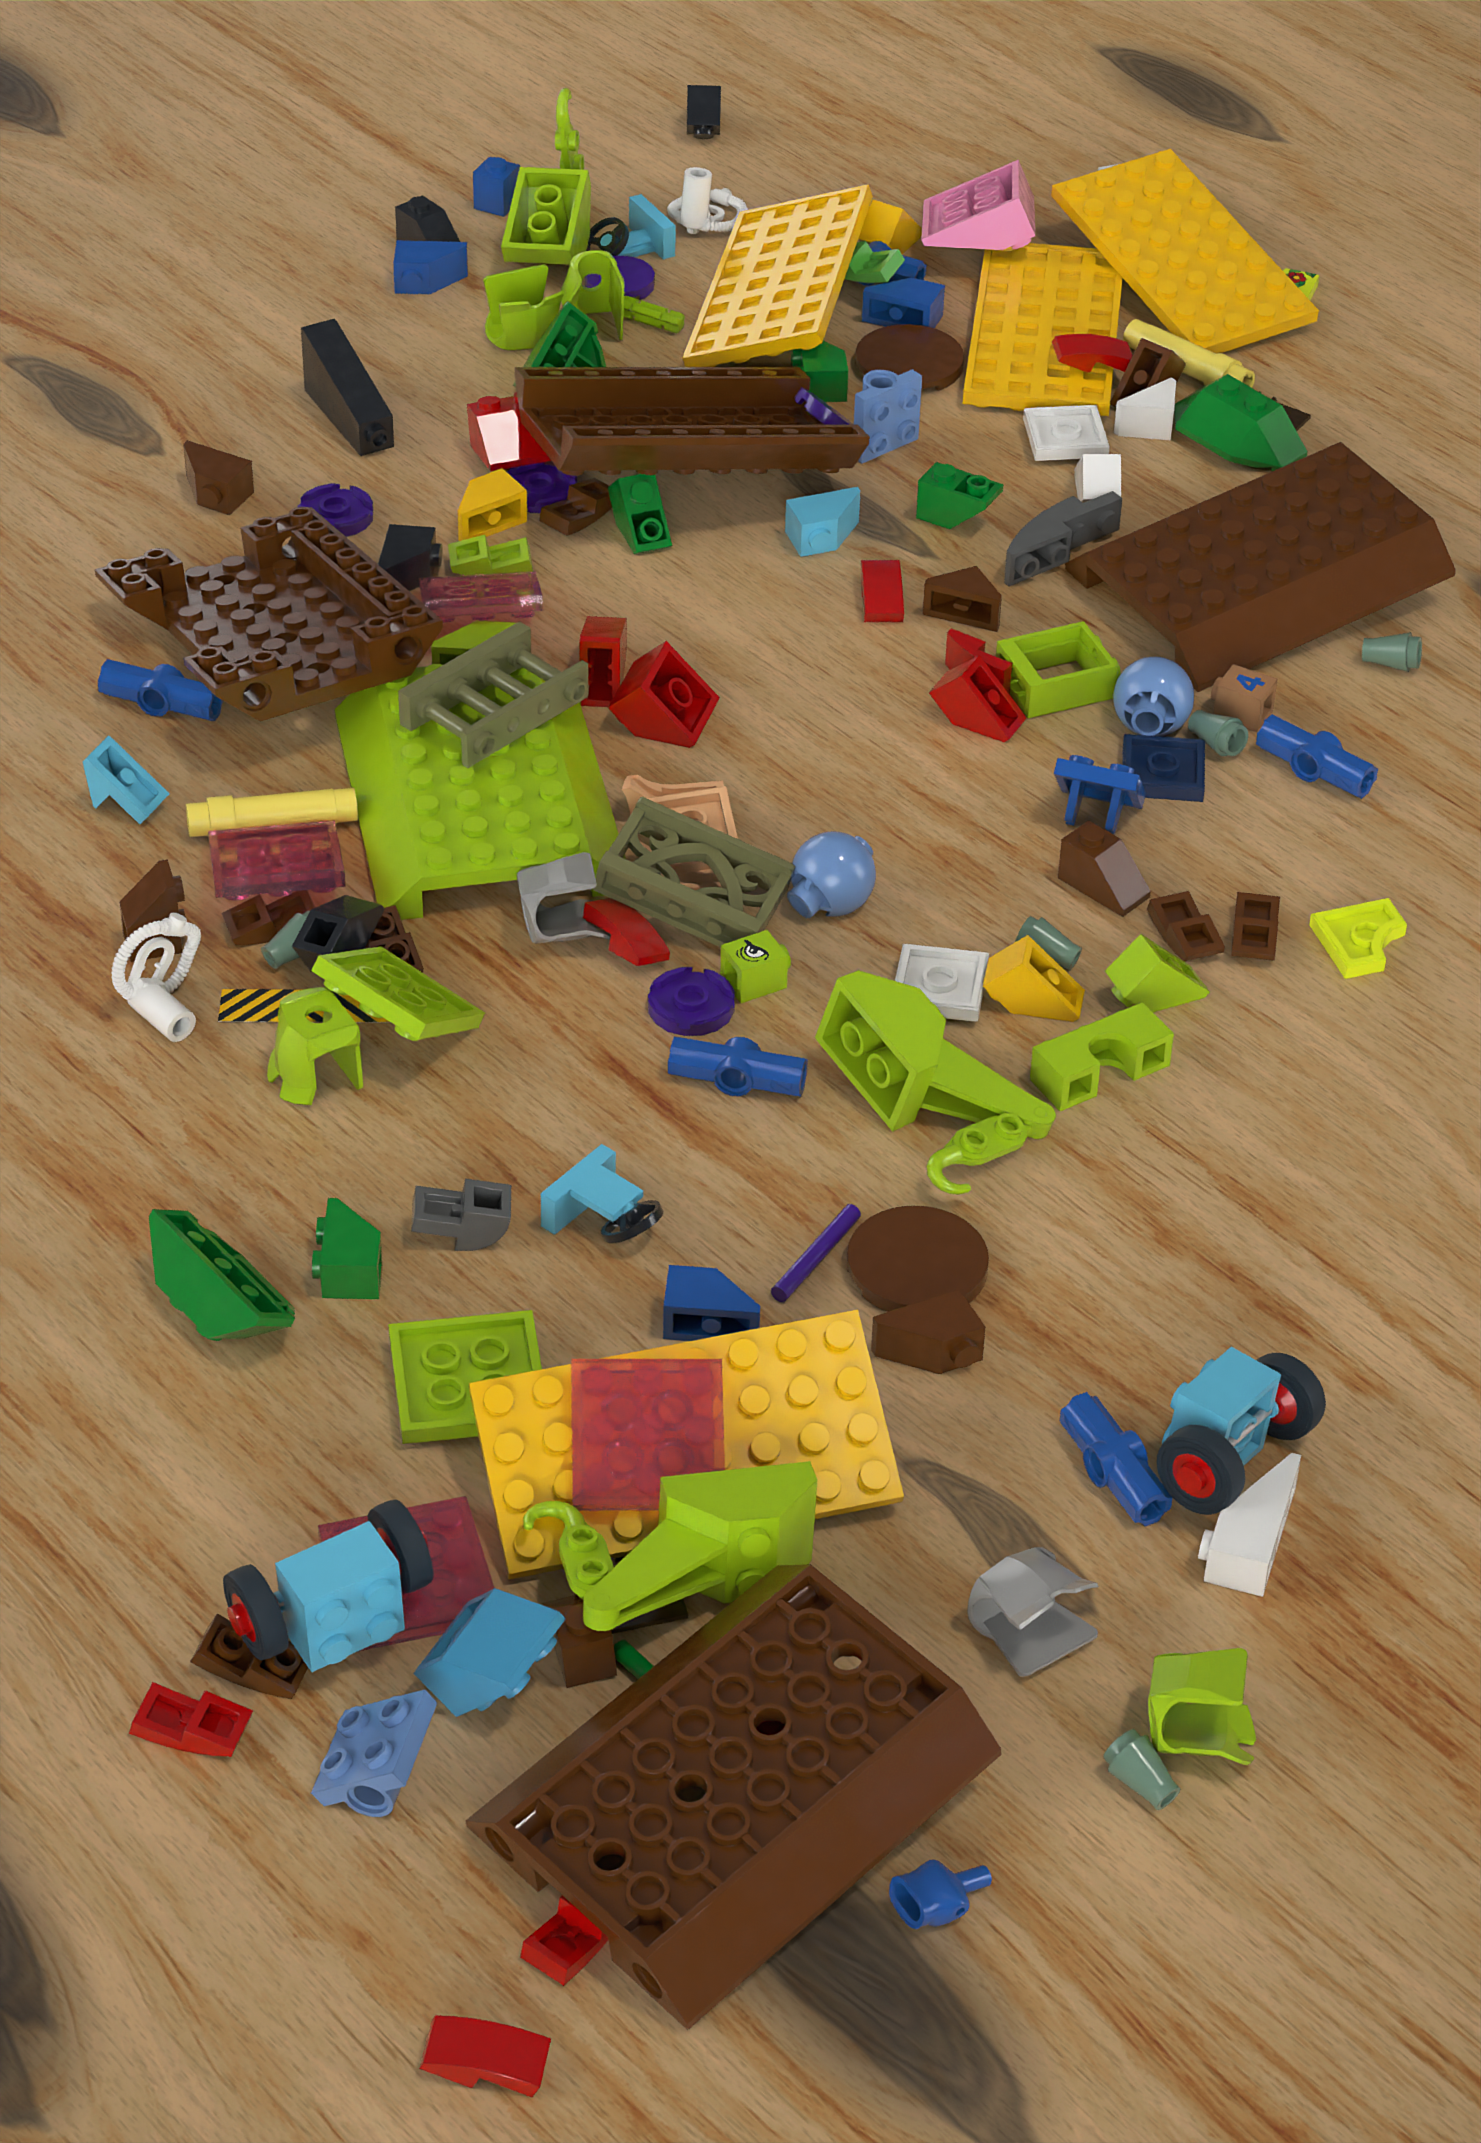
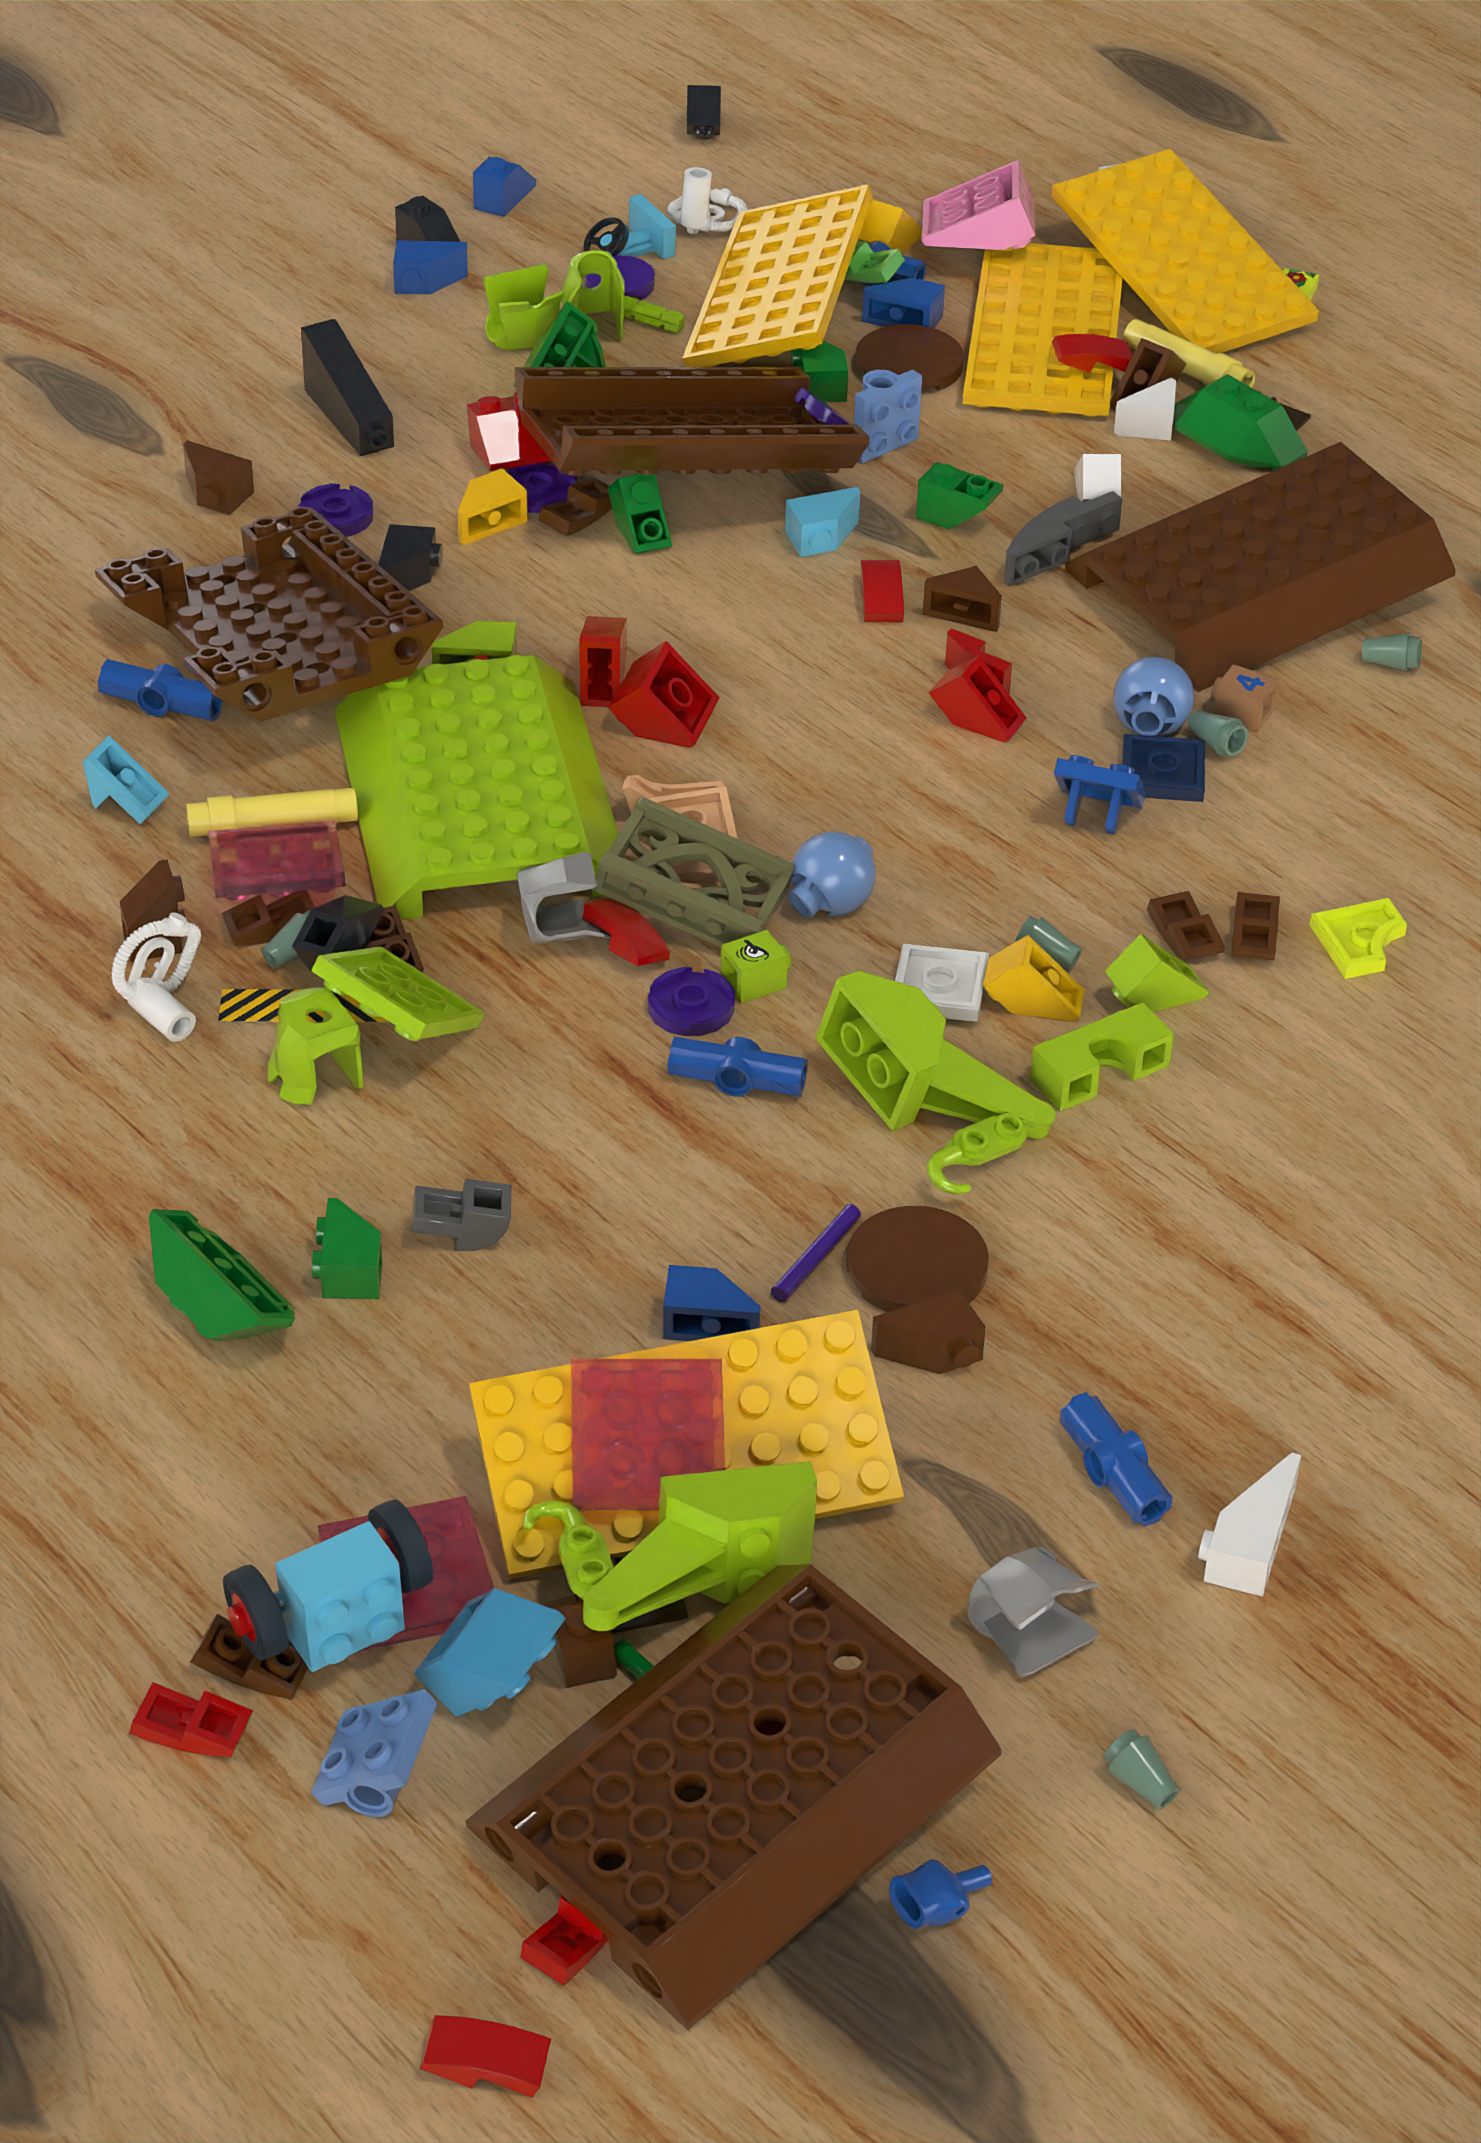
(442, 1356): lime plate -> none
(476, 557): lime slope -> none
(479, 668): olive fence -> none
(482, 595): clear pink plate -> none
(551, 205): lime slope -> none
(597, 1186): medium azure piece -> none
(1052, 648): lime window -> none
(1065, 432): white plate -> none
(1102, 869): reddish brown slope -> none
(1215, 1718): lime piece -> none
(1225, 1420): brick -> none
(1316, 756): blue piece -> none

